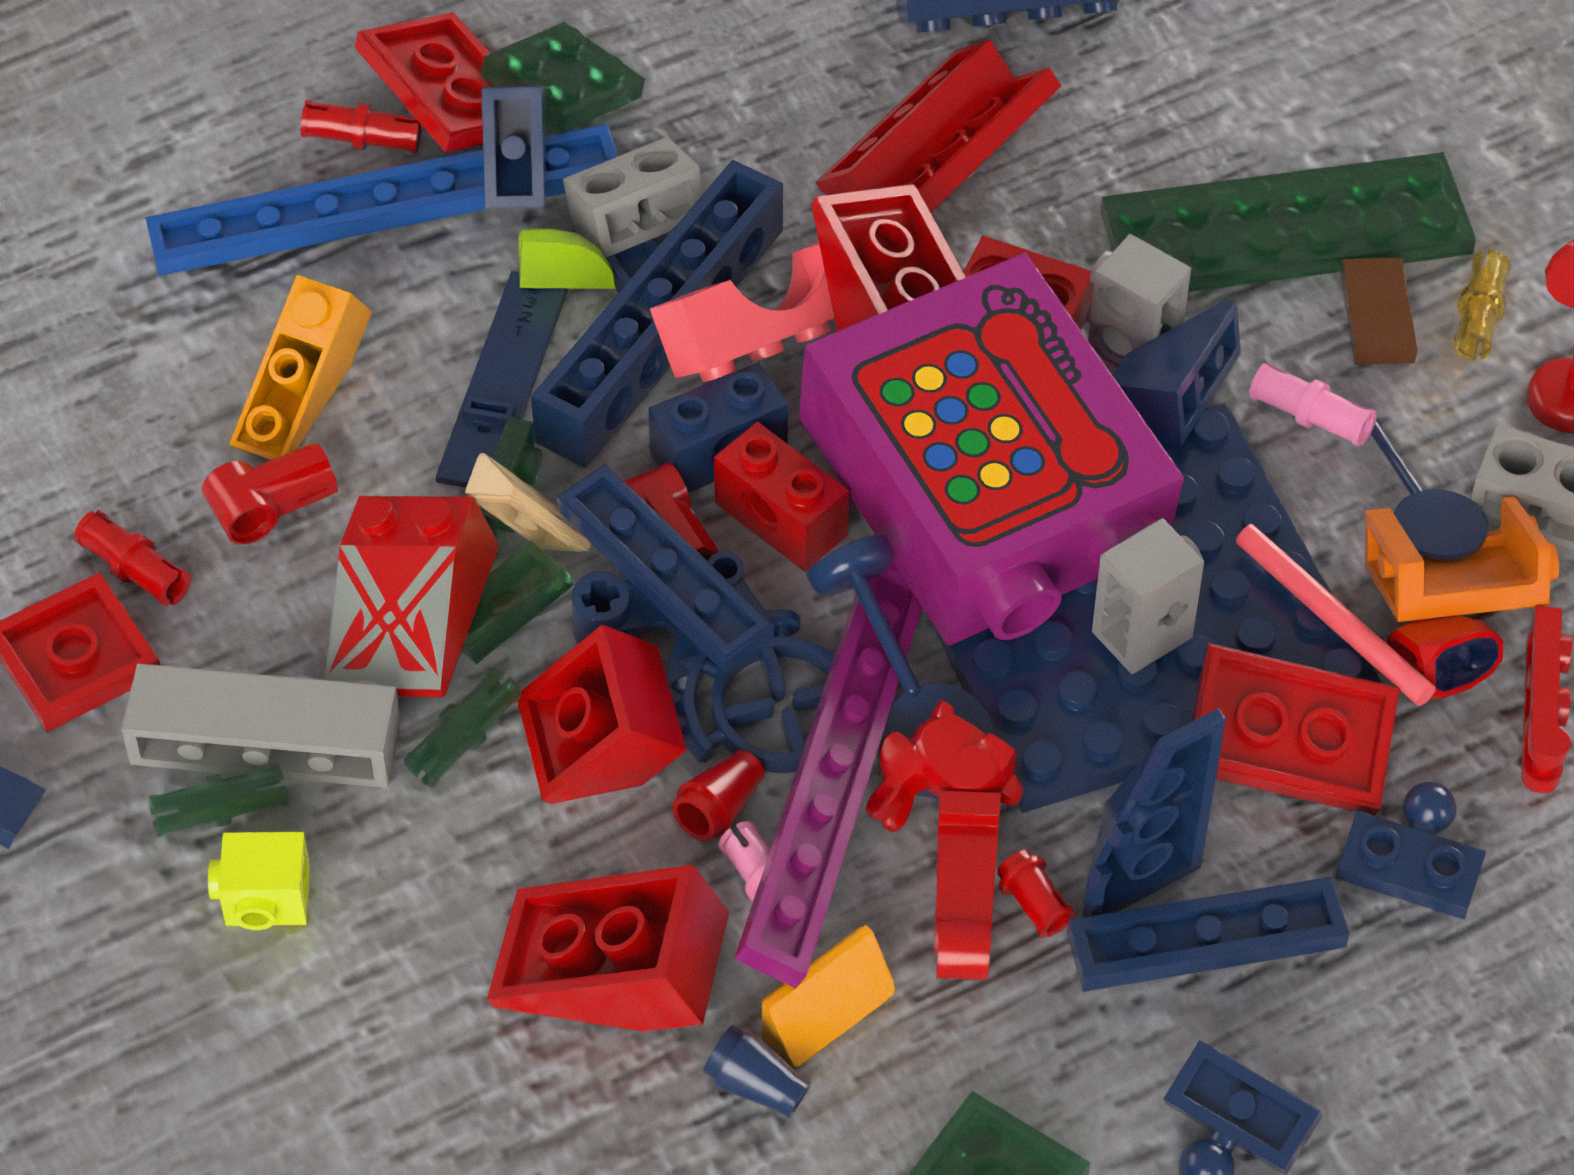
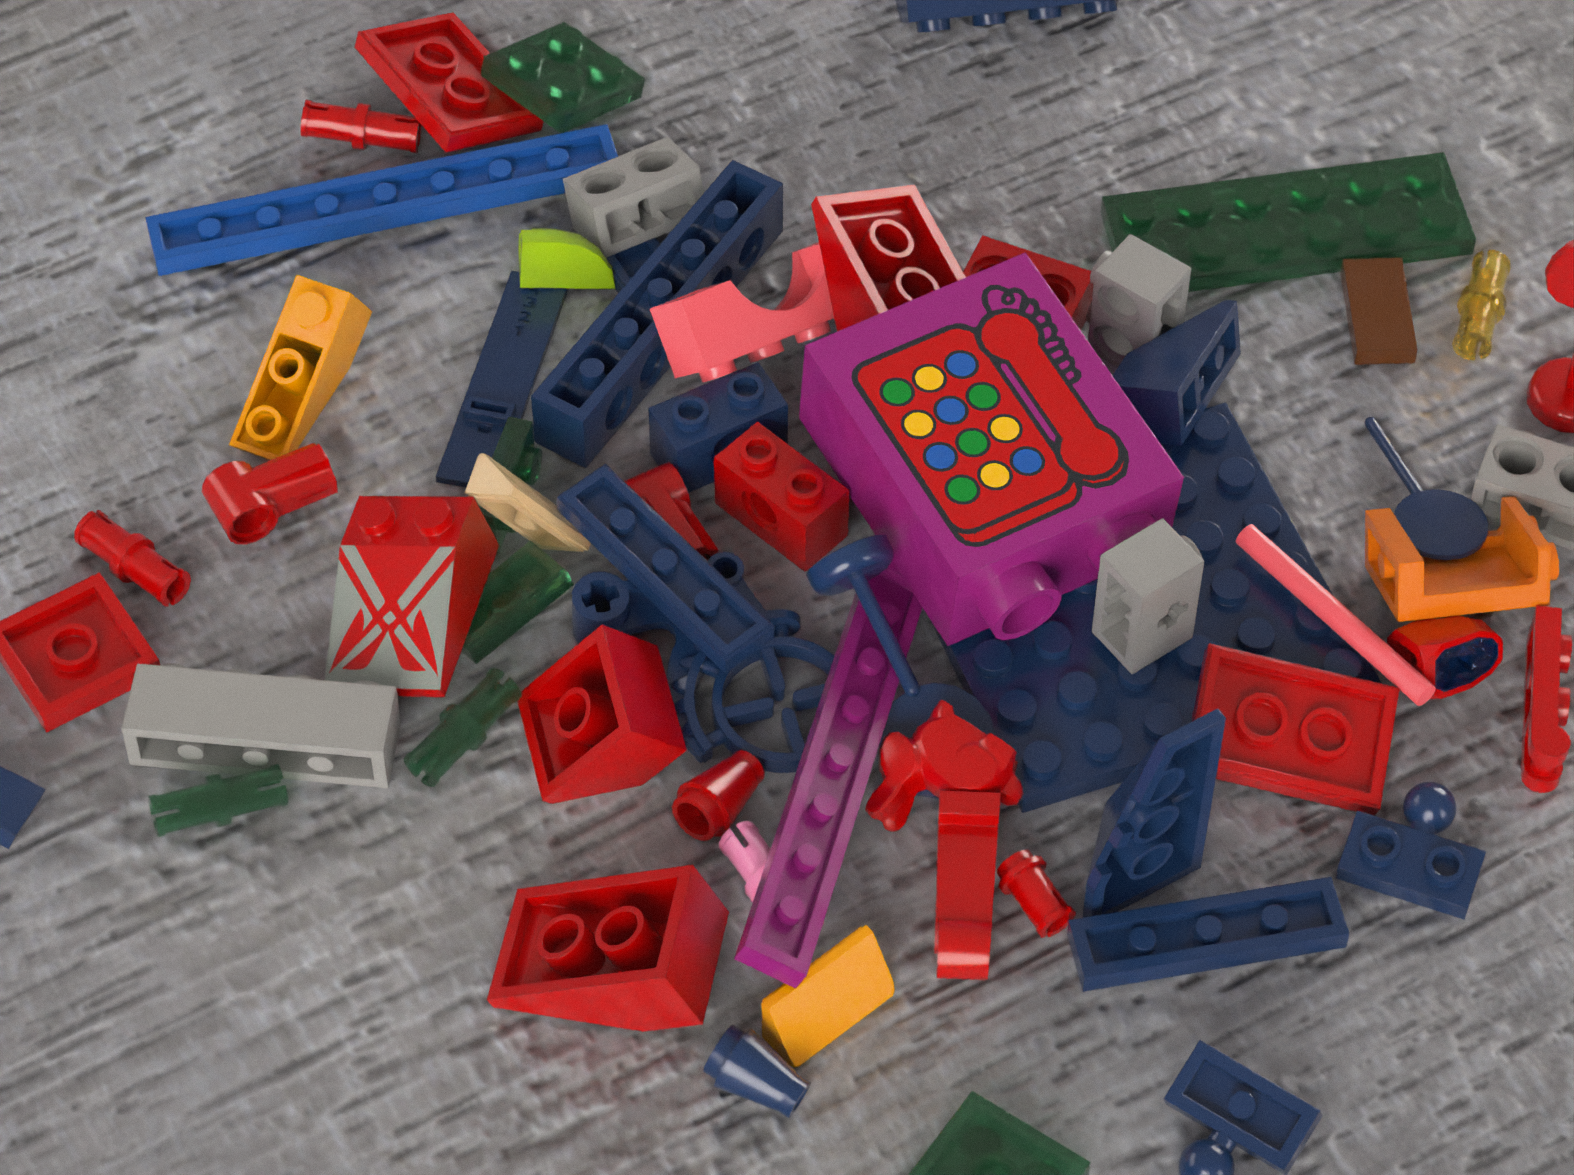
(261, 879): neon yellow brick -> none
(514, 146): dark blue slope -> none
(943, 127): red slope -> none
(1313, 404): bright pink pin -> none

